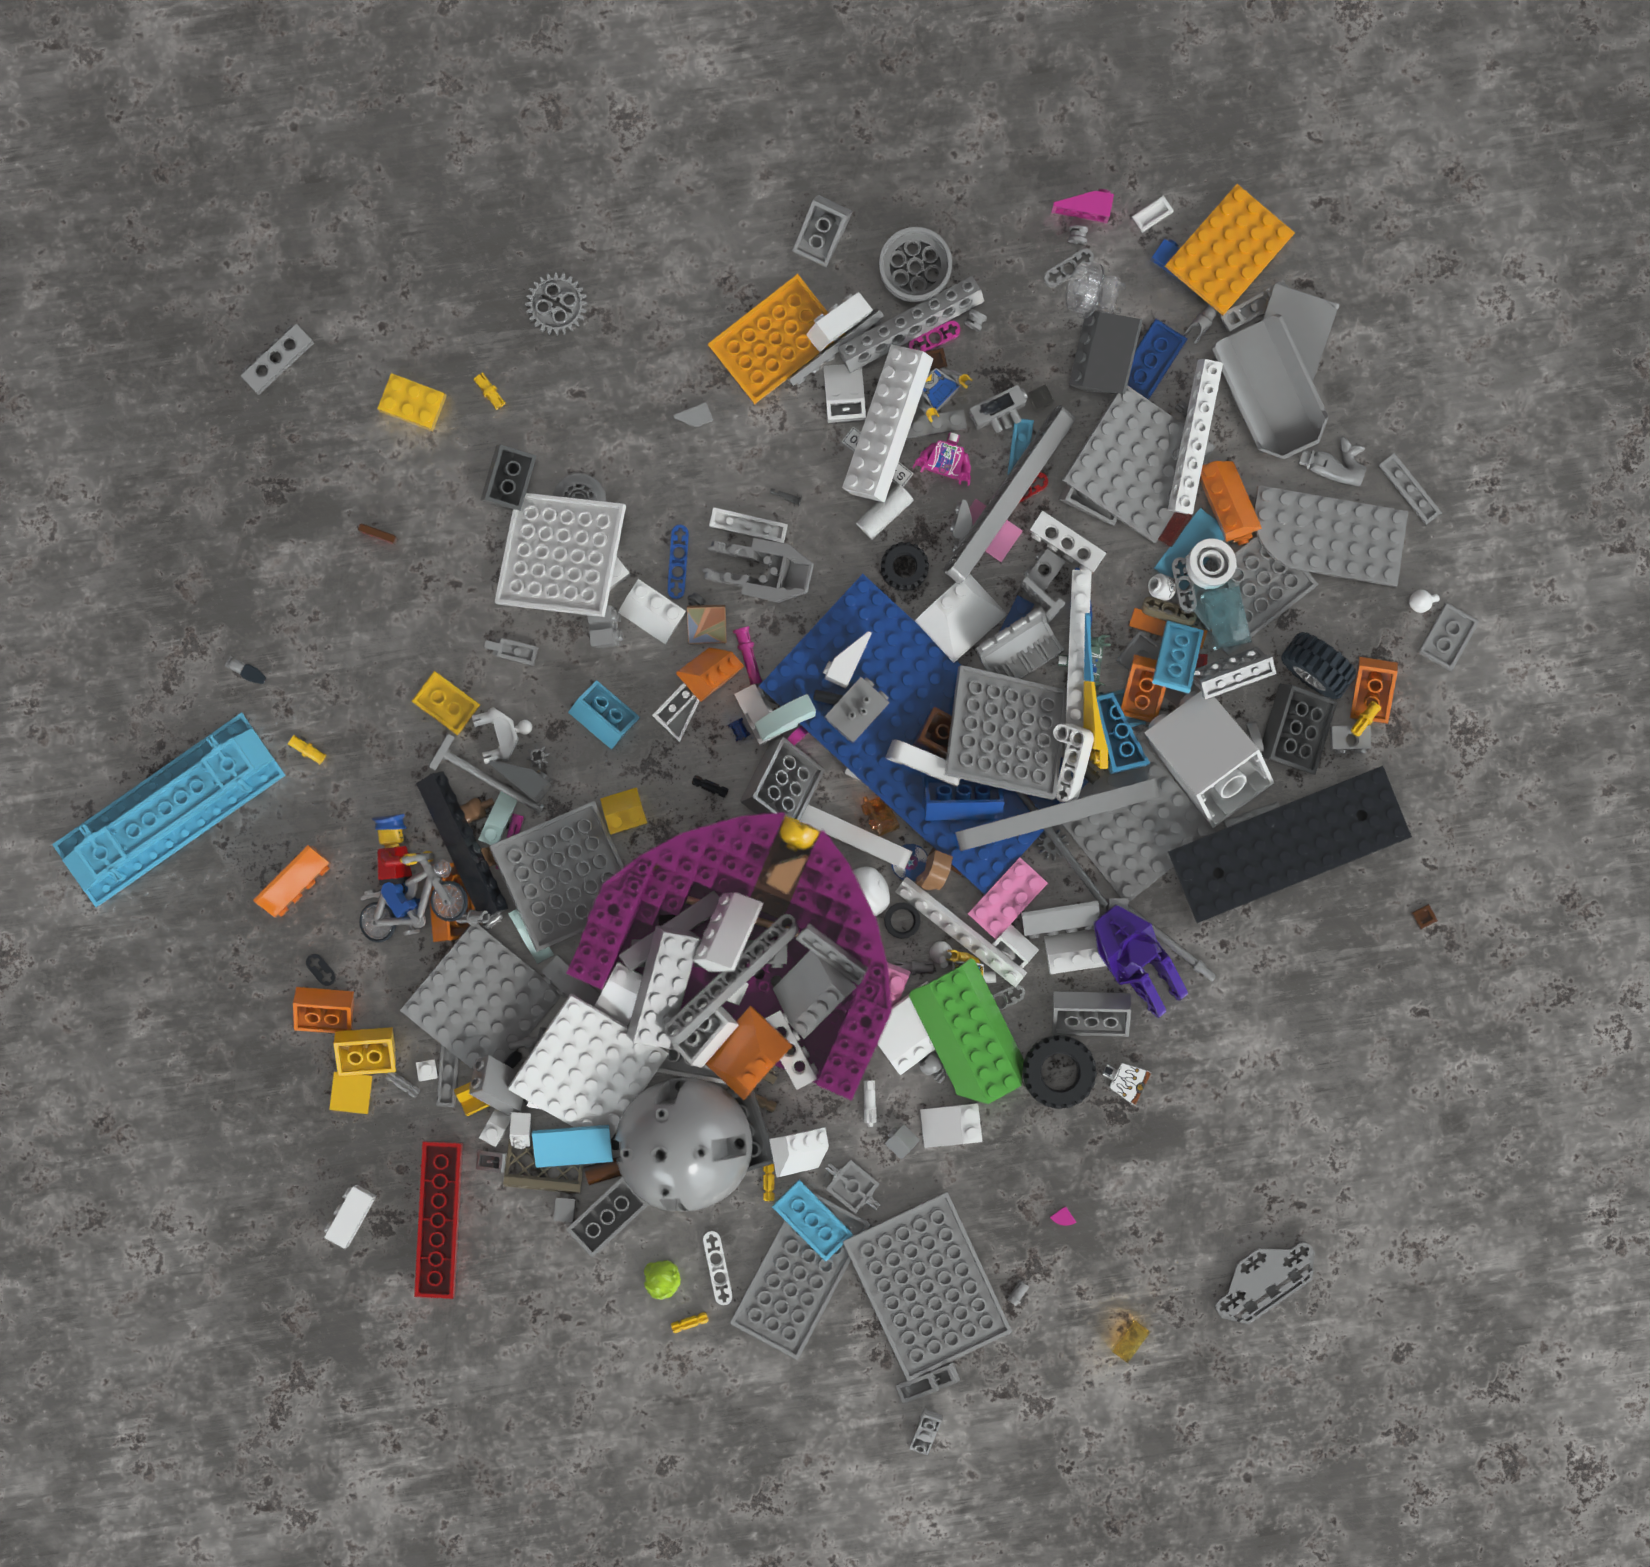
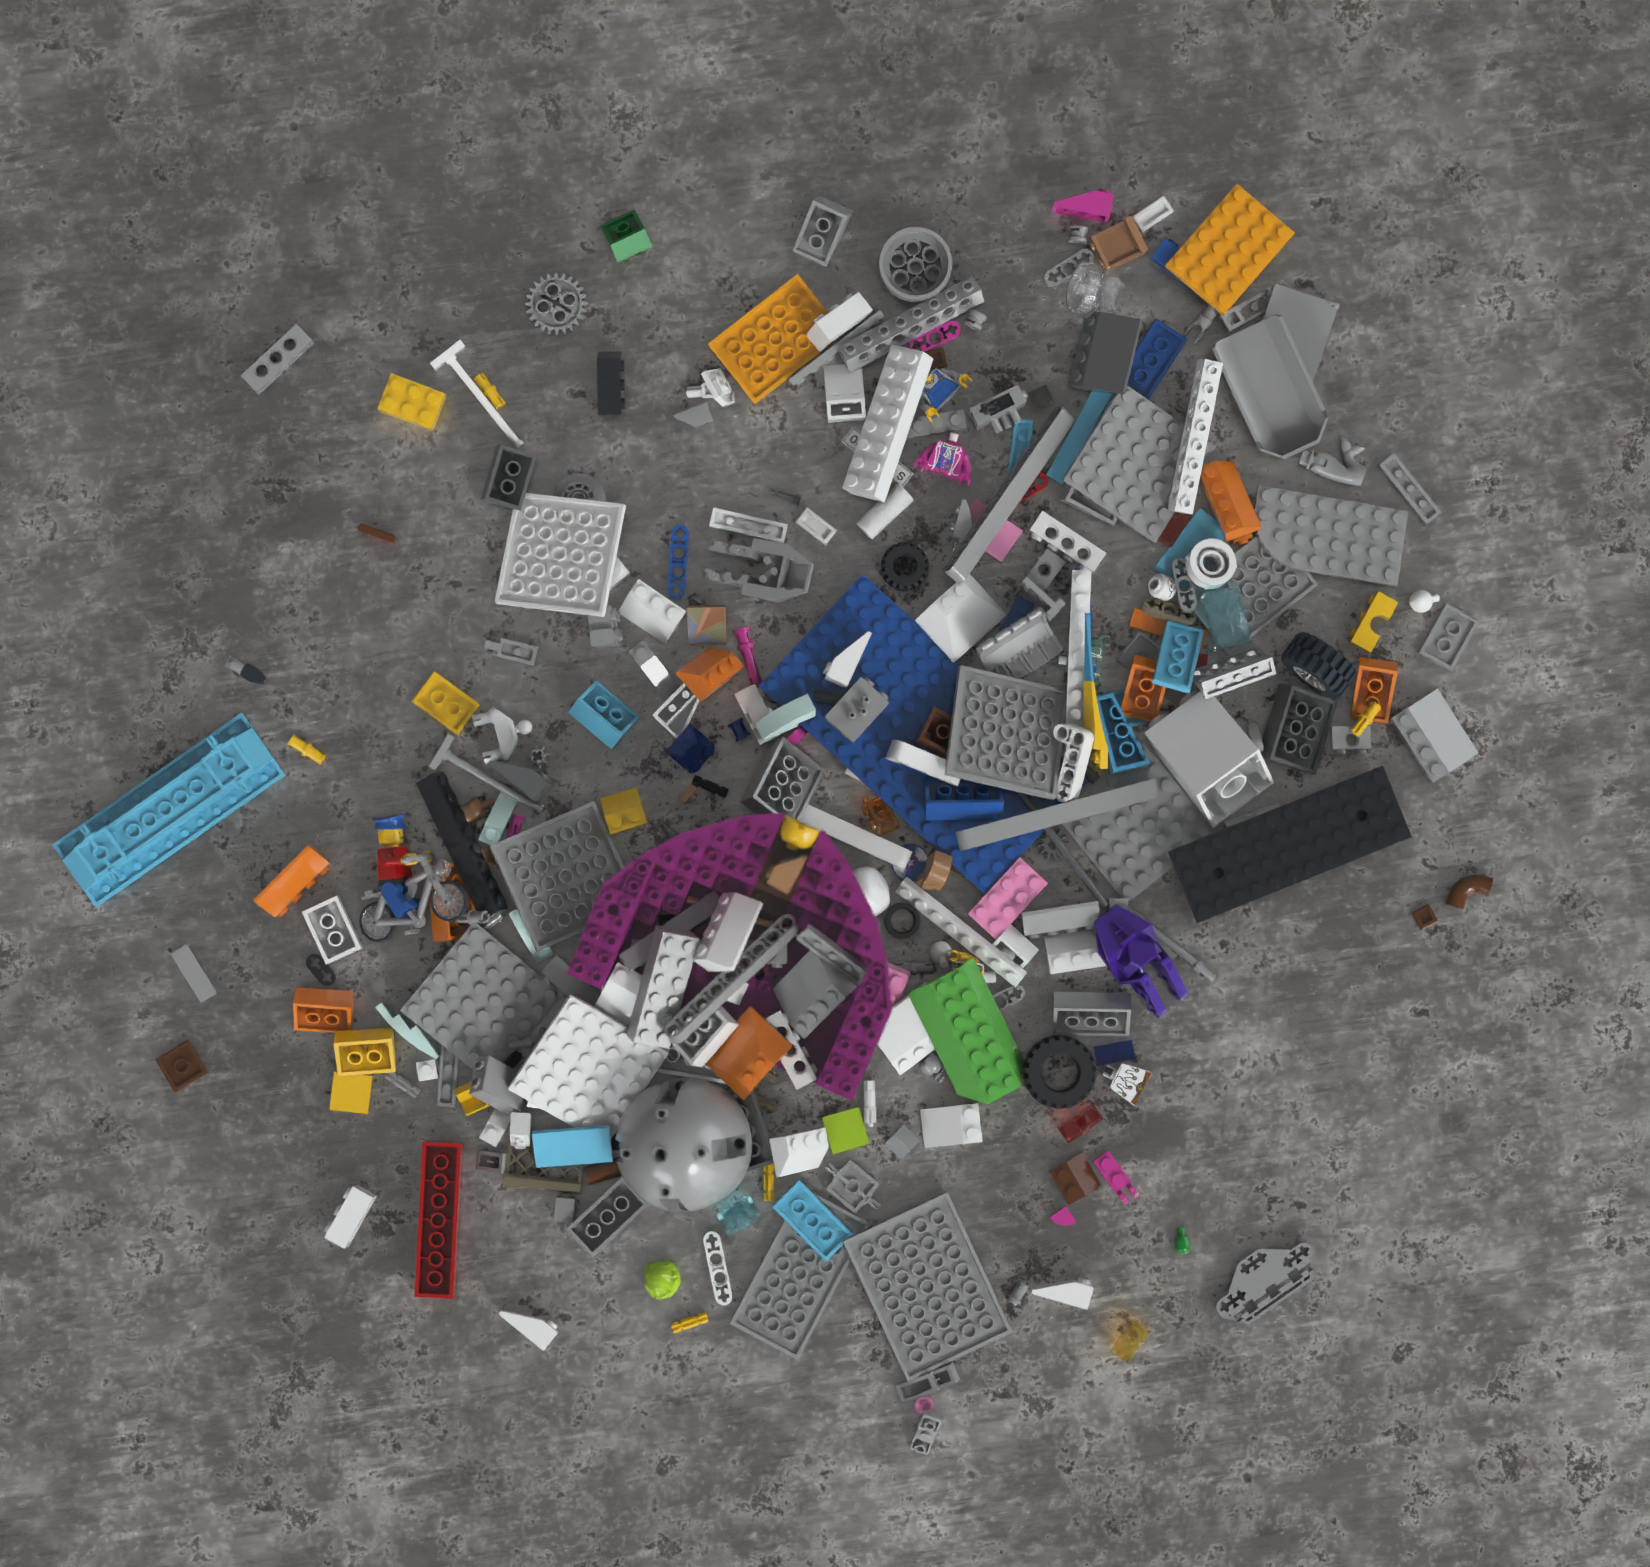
(181, 1066): none -> reddish brown tile
(193, 973): none -> light grey tile
(332, 930): none -> white brick
(414, 1035): none -> light aqua slope
(450, 358): none -> white tile
(534, 1328): none -> white slope
(610, 382): none -> black wedge
(626, 235): none -> green slope
(653, 669): none -> light grey slope
(689, 795): none -> medium nougat plate
(691, 749): none -> clear blue slope
(715, 387): none -> white piece
(739, 1215): none -> clear light blue slope
(815, 526): none -> white tile
(845, 1130): none -> lime tile
(923, 1402): none -> bright pink tile
(1069, 1292): none -> white slope
(1075, 1178): none -> reddish brown slope
(1078, 435): none -> medium azure tile
(1080, 1123): none -> clear red slope
(1114, 1052): none -> clear blue tile
(1114, 1175): none -> dark pink hinge
(1118, 244): none -> medium nougat panel
(1182, 1242): none -> green cylinder
(1379, 606): none -> yellow arch
(1433, 736): none -> light grey slope
(1465, 887): none -> reddish brown cylinder

